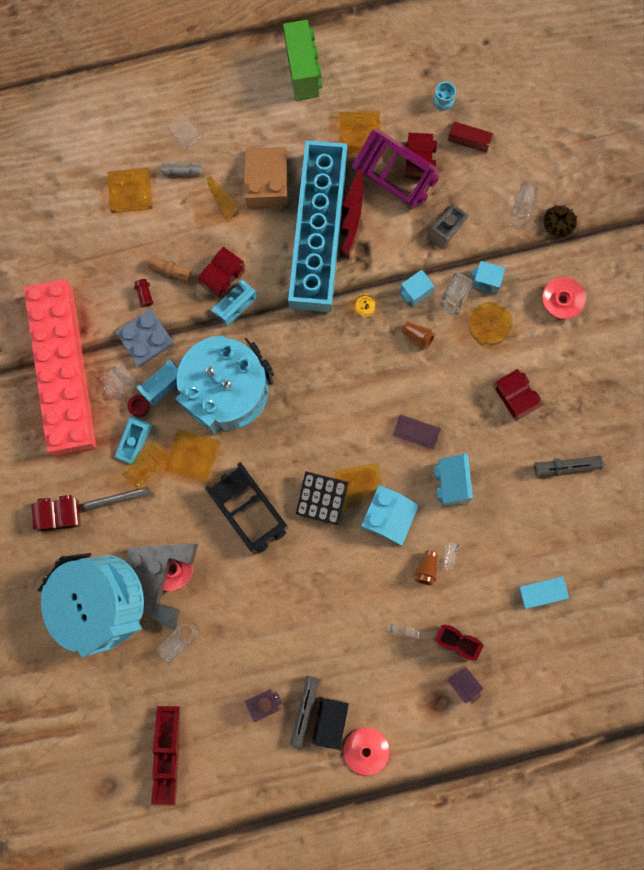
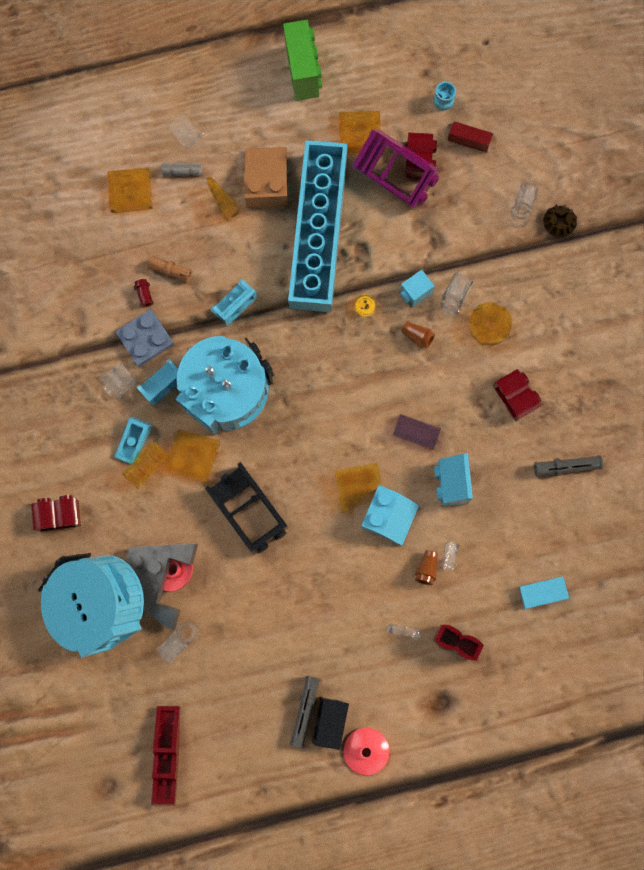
(60, 368): coral brick -> none
(117, 498): flat silver bar -> none
(138, 406): dark red tile -> none
(221, 272): dark red brick -> none
(254, 709): brick -> none
(322, 498): tile -> none
(353, 209): dark red slope -> none
(447, 226): flat silver slope -> none
(465, 685): clear purple brick -> none
(487, 277): medium azure brick -> none
(570, 291): coral dish -> none

